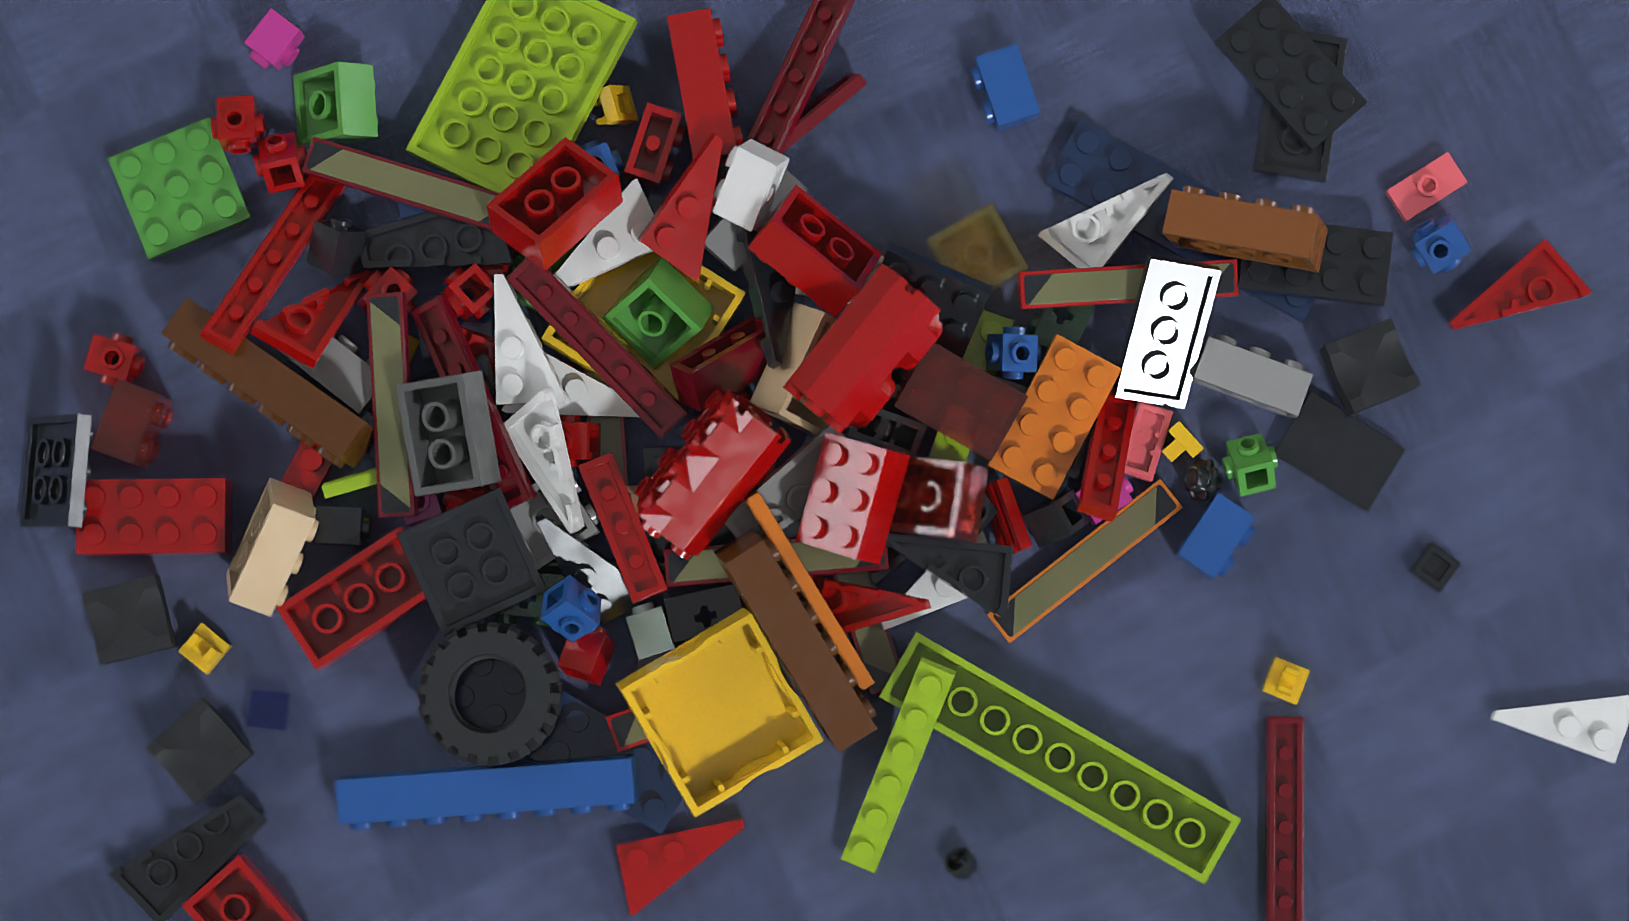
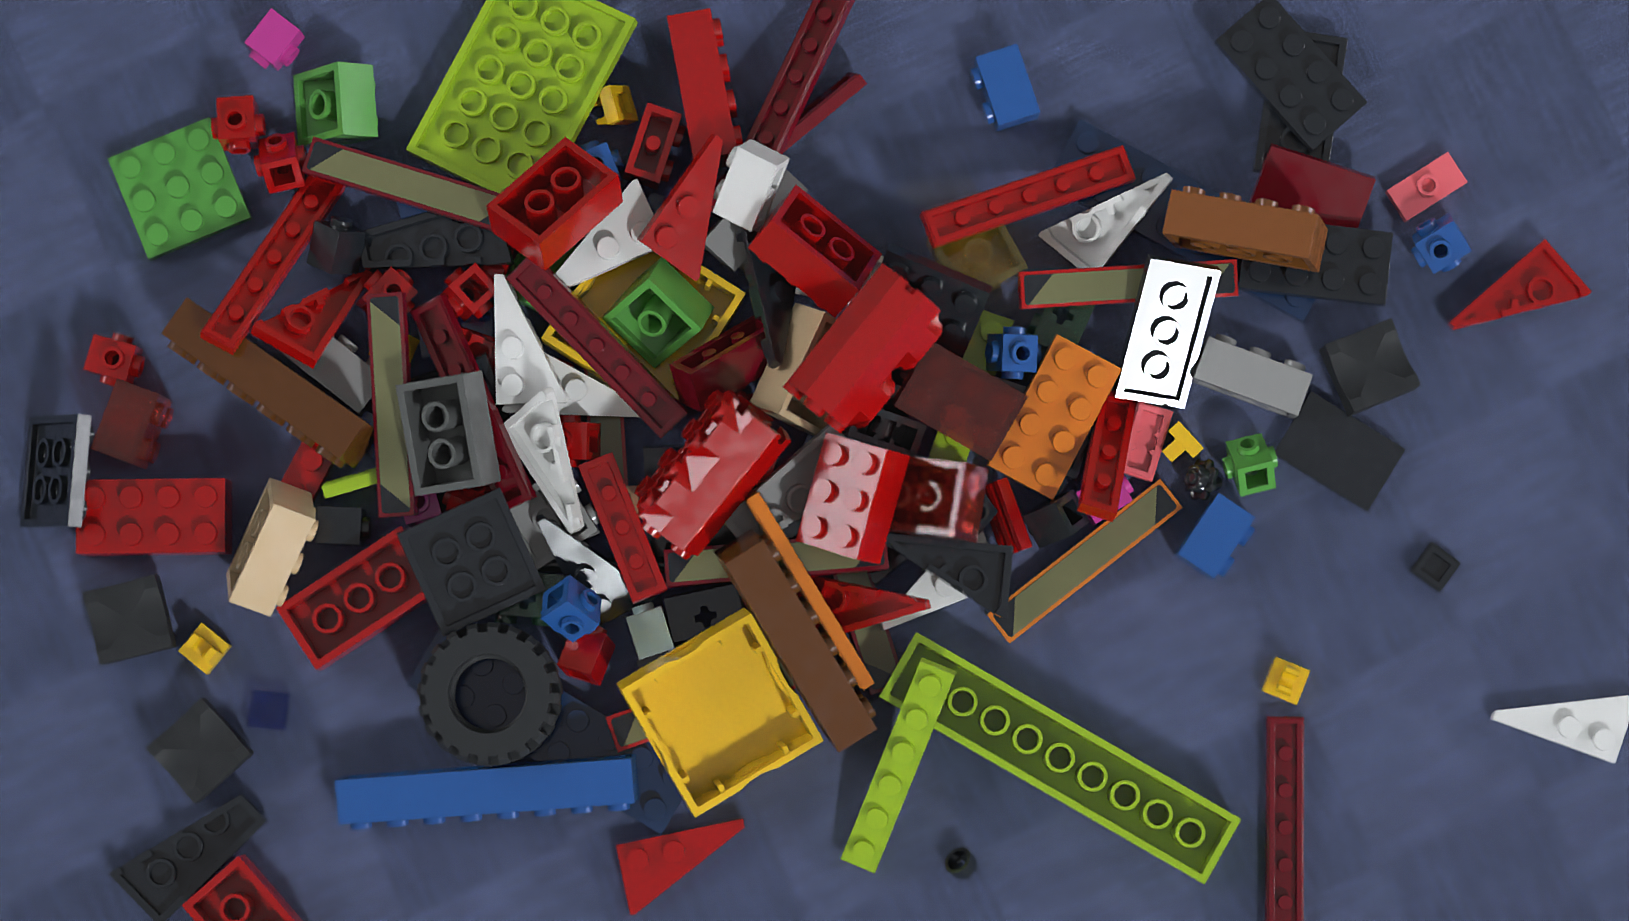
(1027, 197): none -> red tile
(1301, 179): none -> dark red tile

